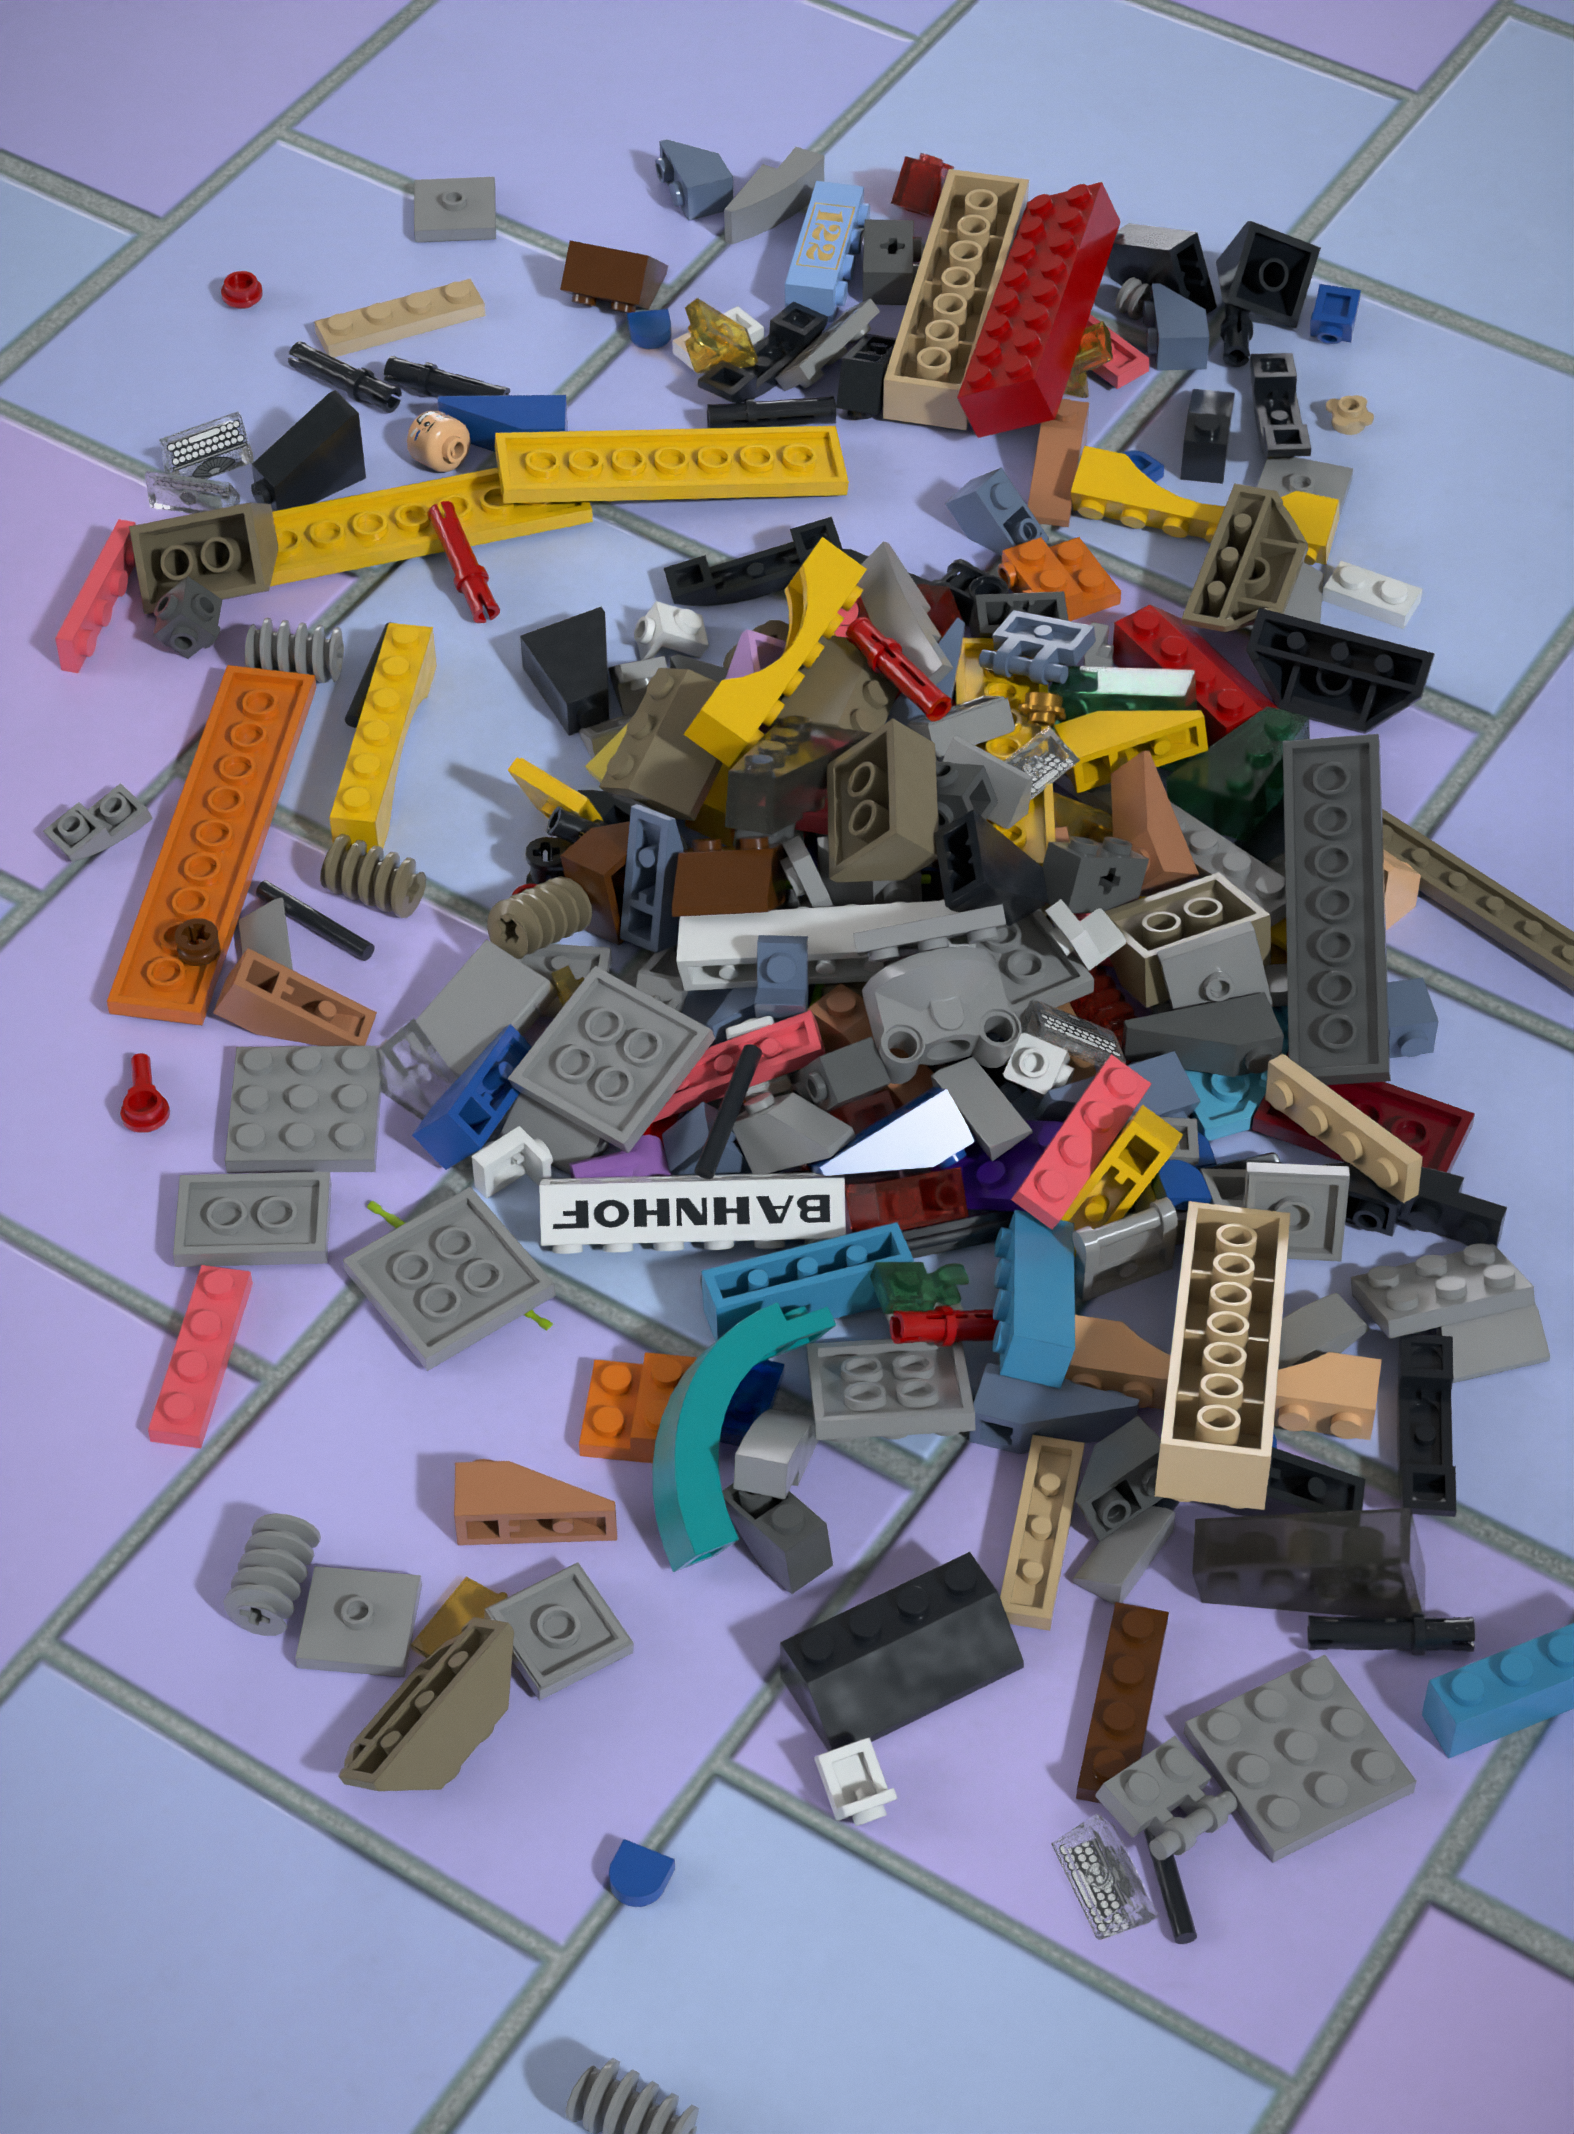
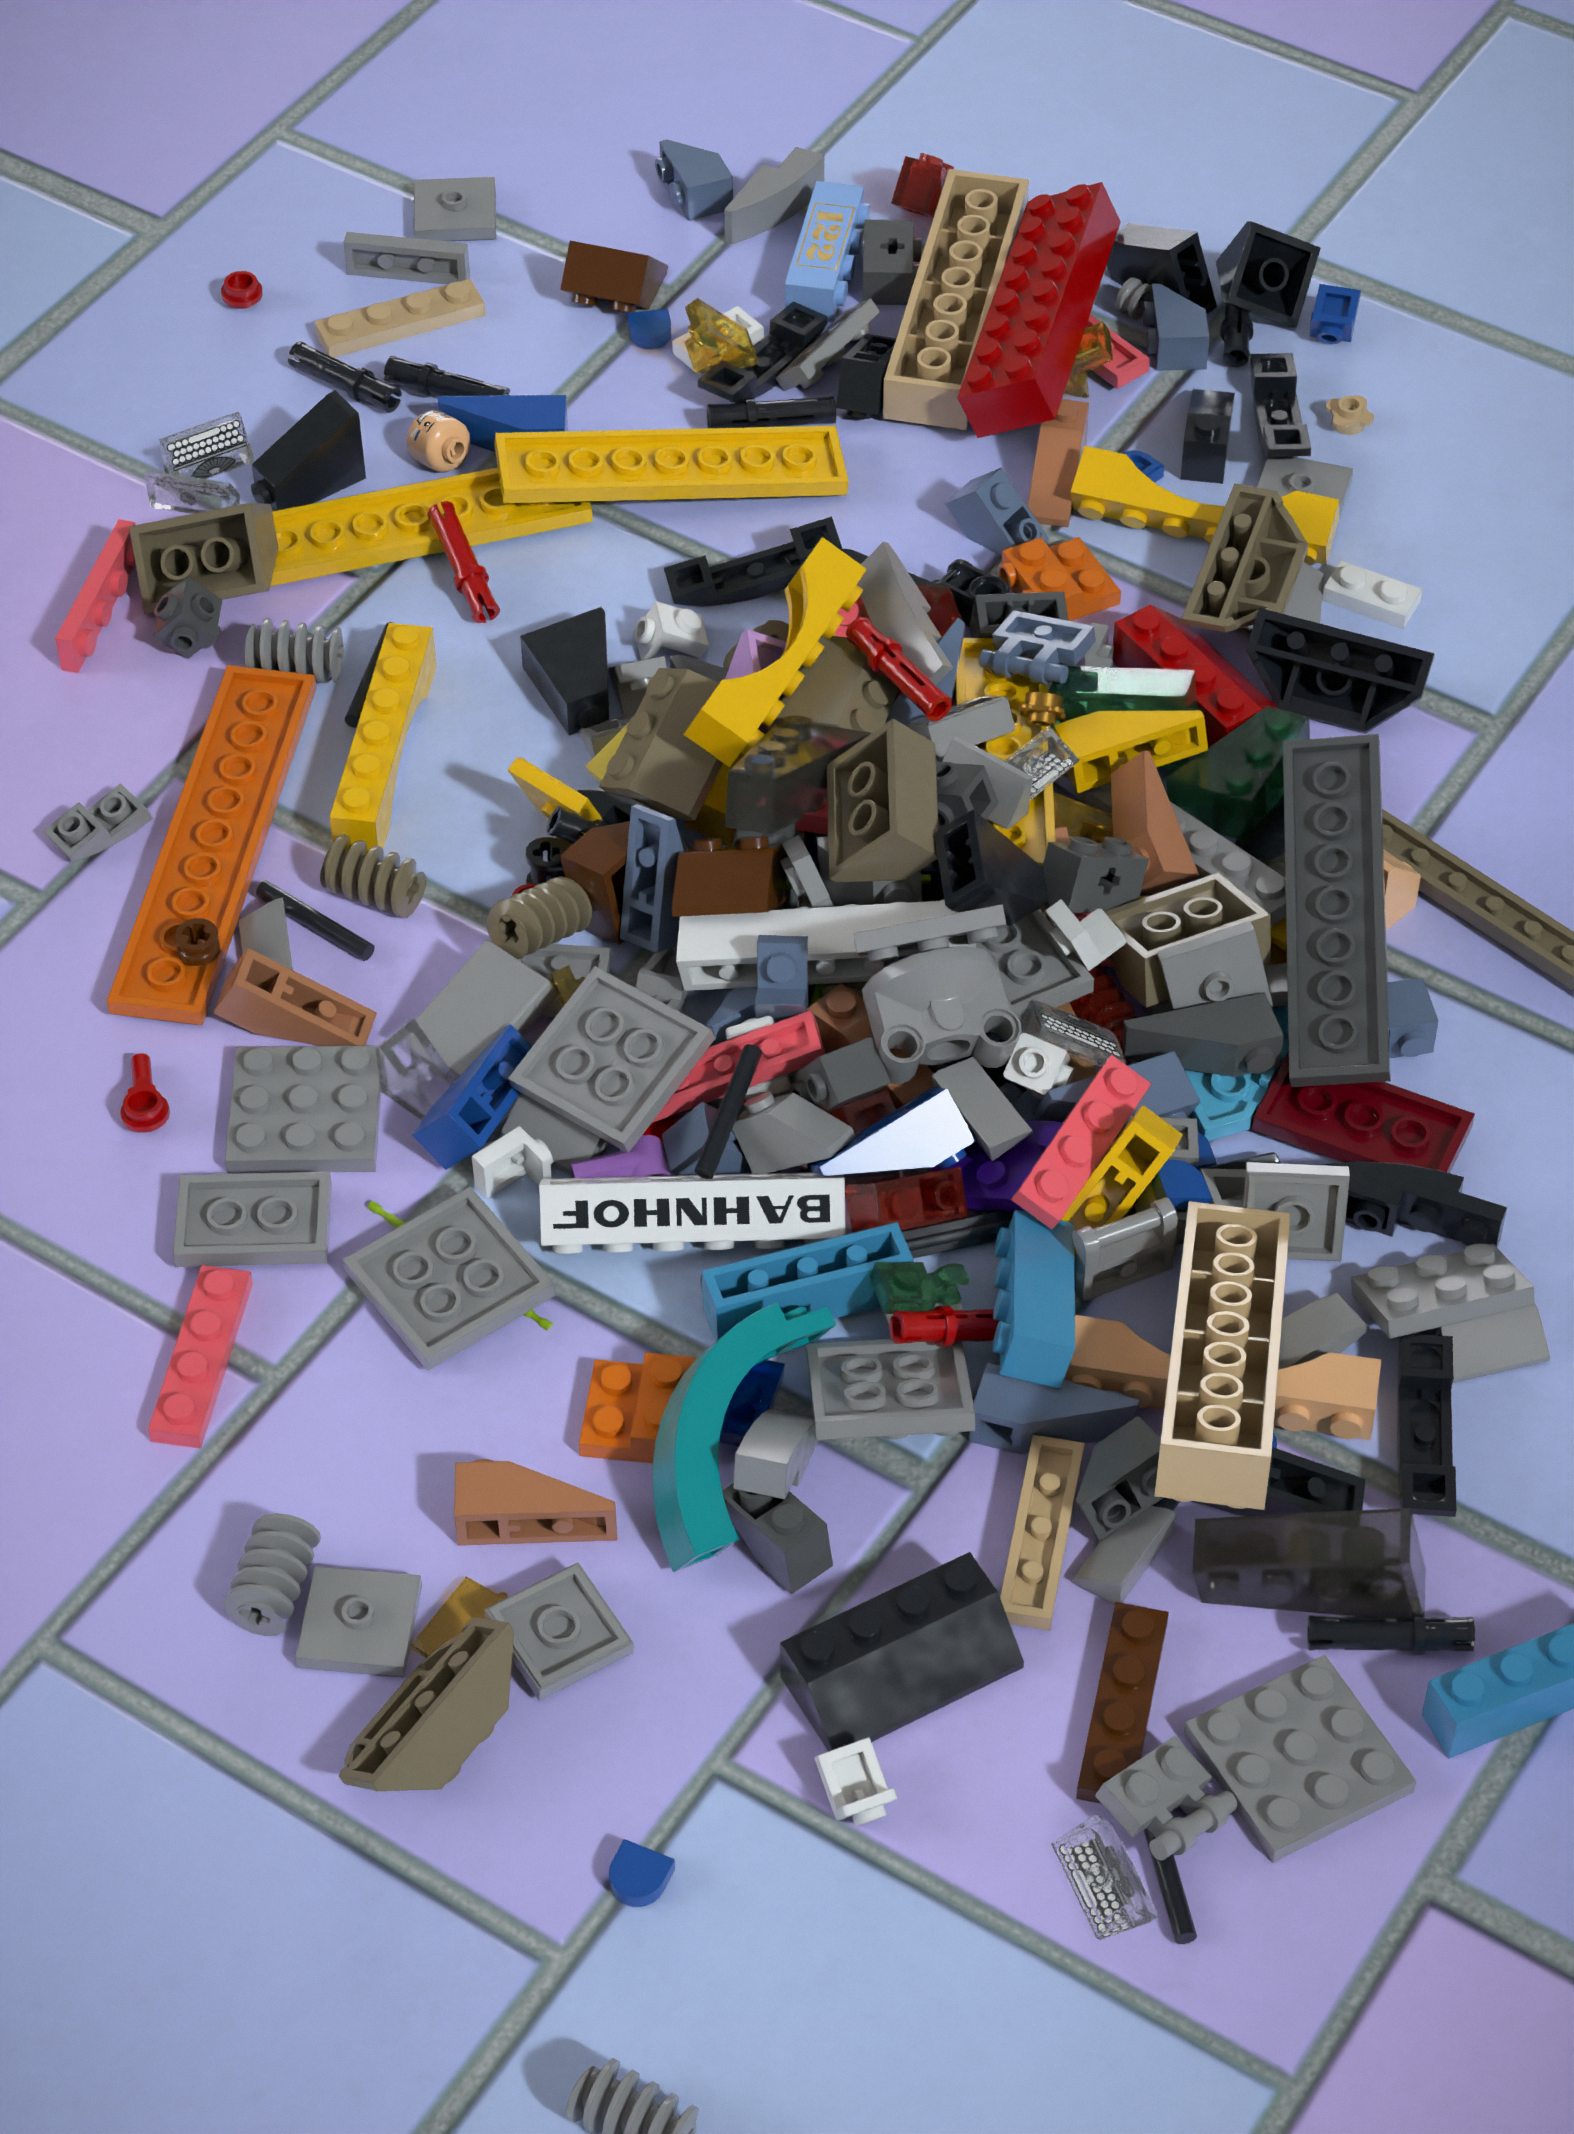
(406, 258): none -> light grey plate
(1343, 1128): tan plate -> none

